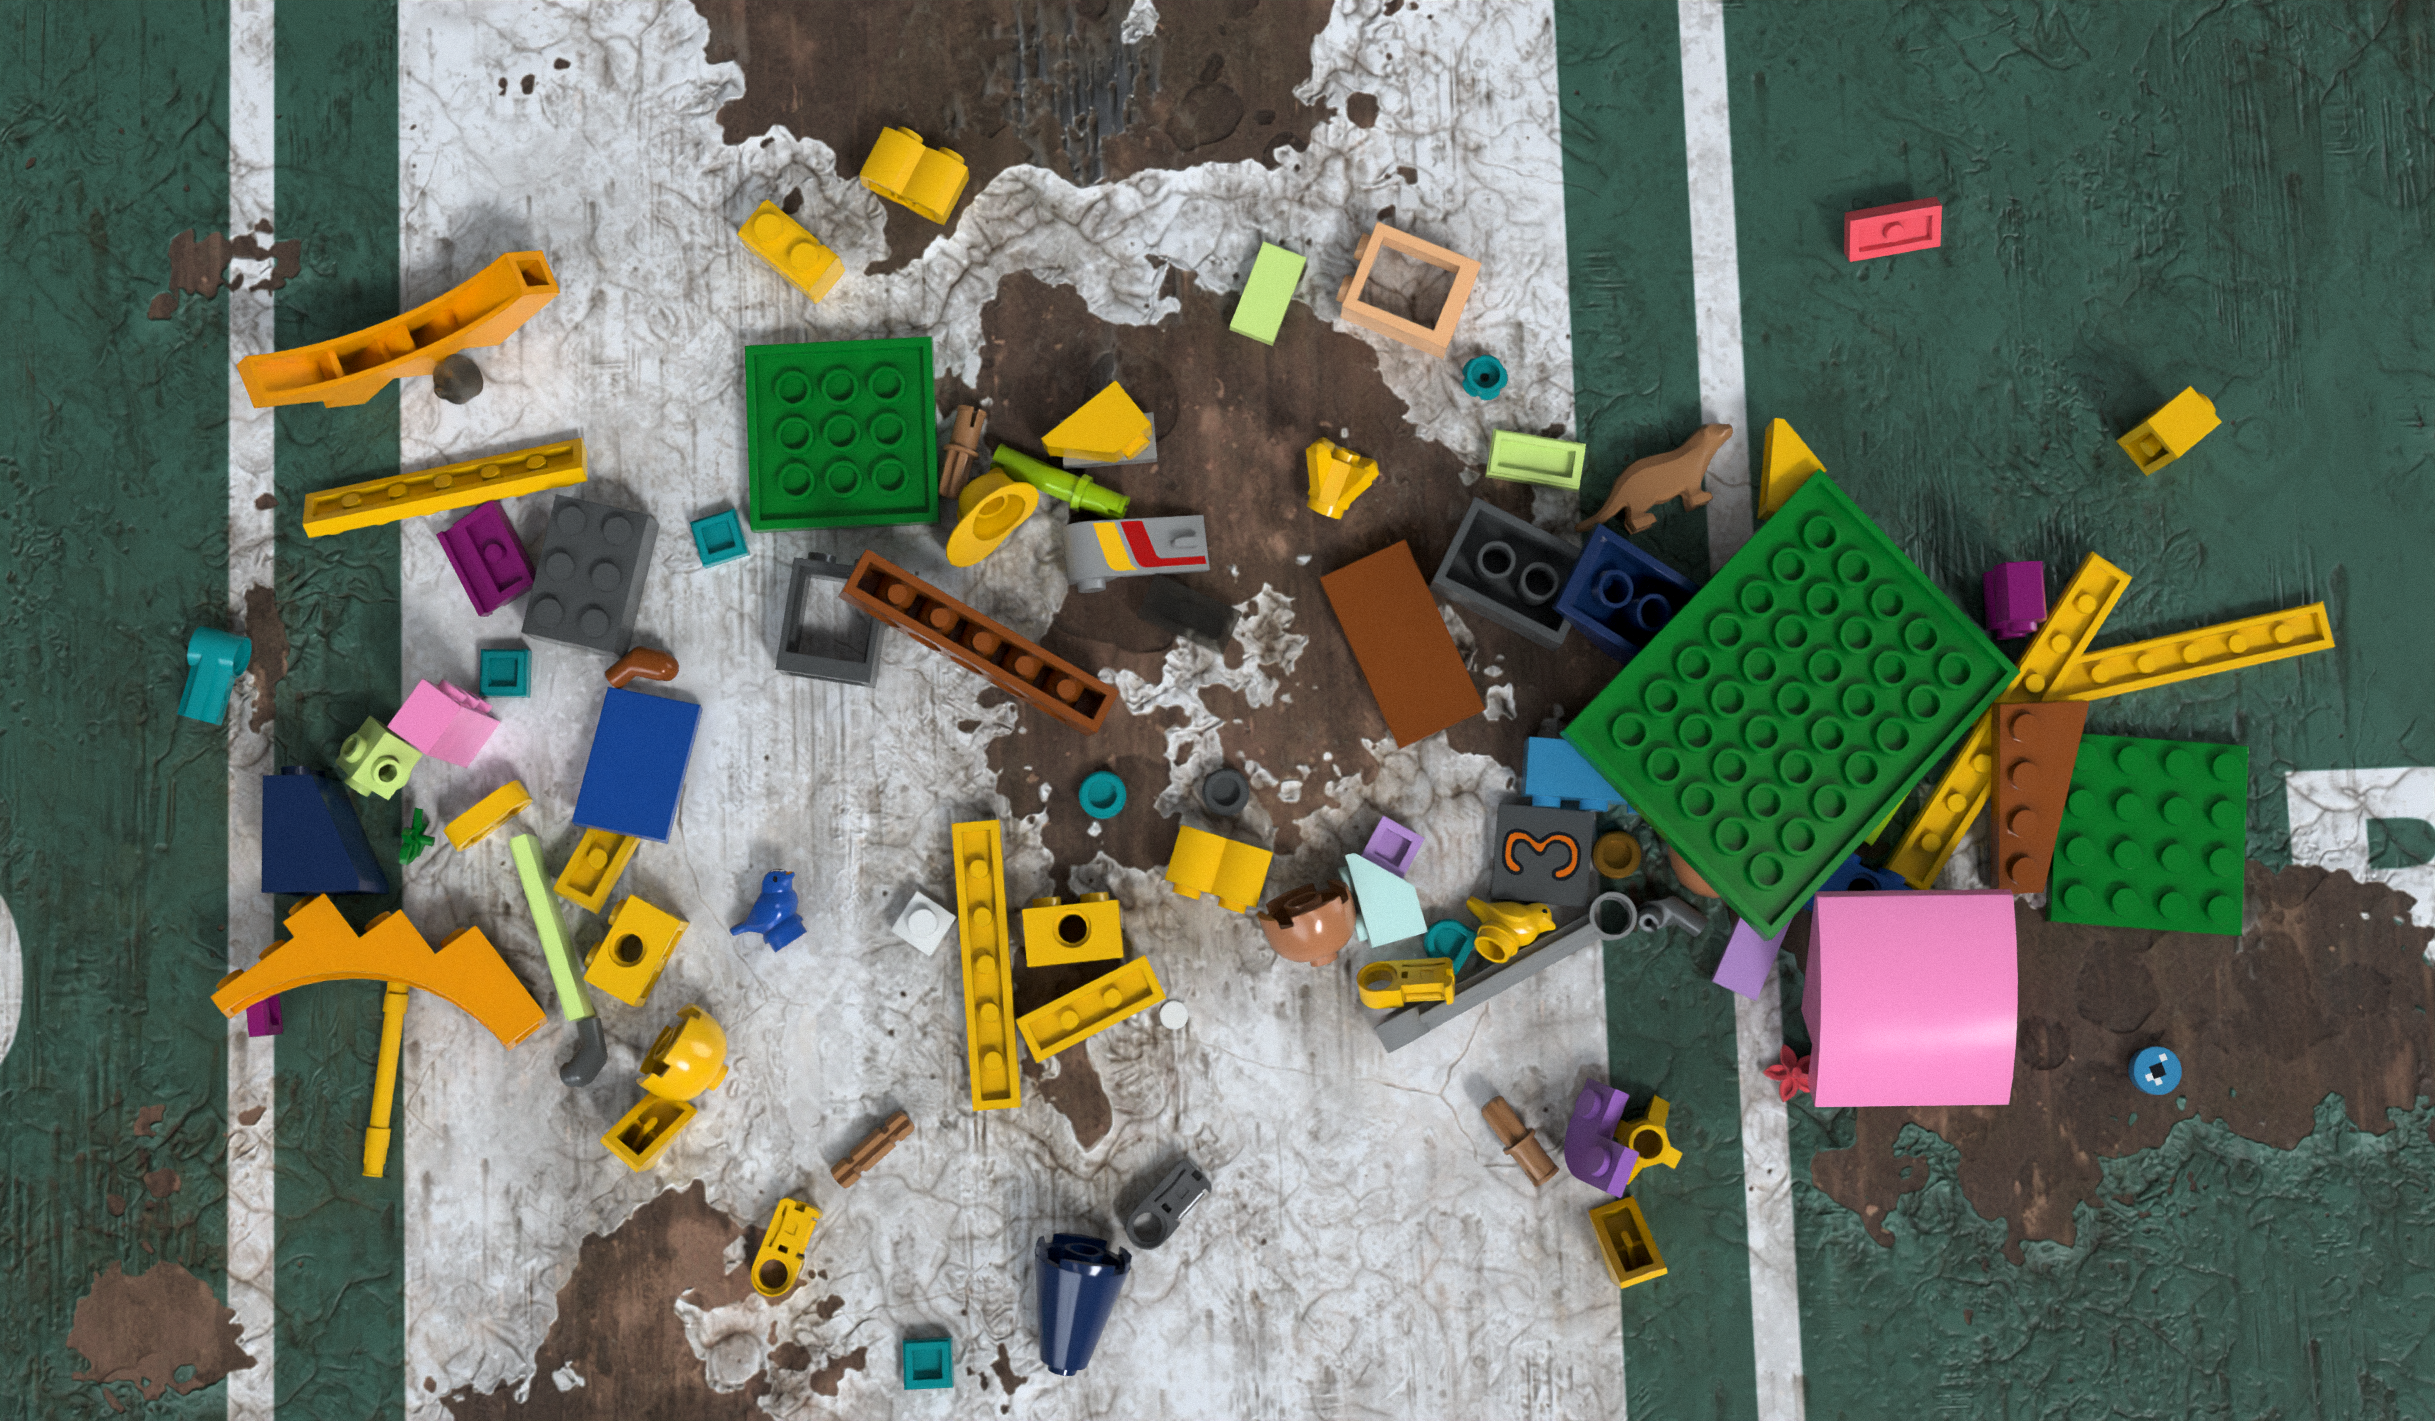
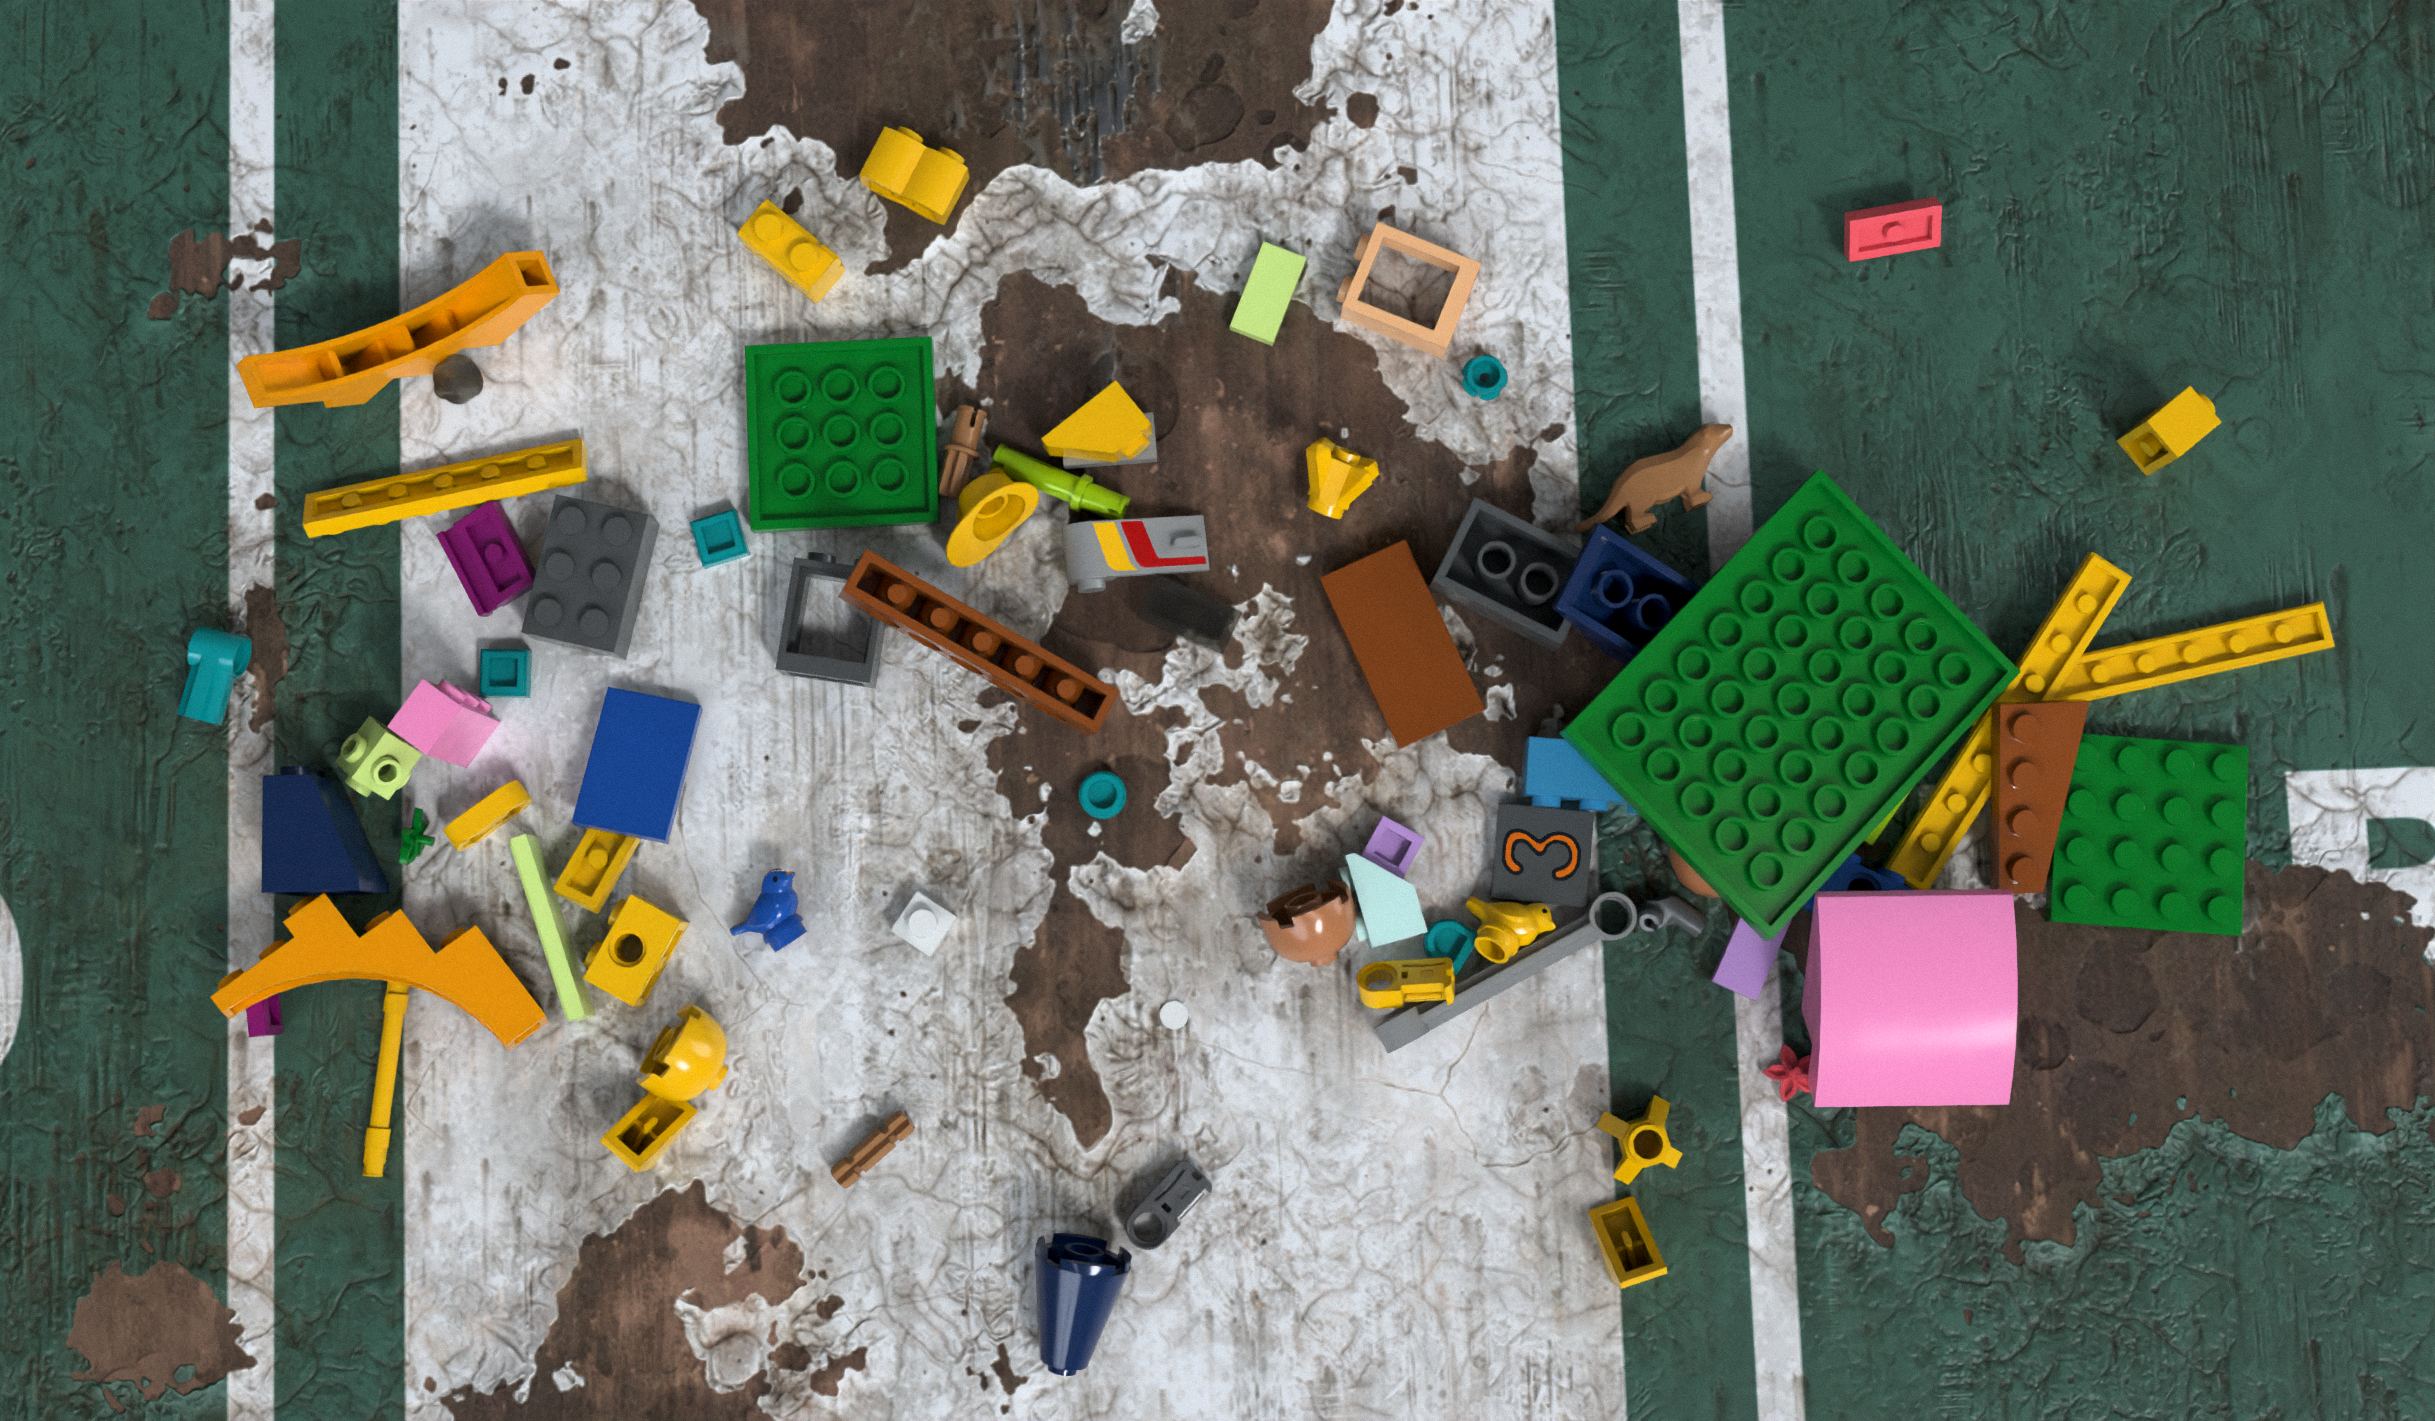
(589, 1058): dark grey arm -> none
(645, 663): dark orange arm -> none
(784, 1242): yellow piece -> none
(928, 1363): teal tile -> none
(986, 965): yellow plate -> none
(1043, 936): yellow brick -> none
(1090, 1009): yellow plate -> none
(1218, 868): yellow brick -> none
(1225, 792): dark grey tile -> none
(1519, 1141): medium nougat axle -> none
(1535, 460): yellowish green tile -> none
(1589, 1143): medium lavender plate -> none
(1616, 855): pearl gold tile -> none
(1784, 466): yellow slope -> none
(2014, 599): magenta brick -> none
(2154, 1070): dark azure tile -> none

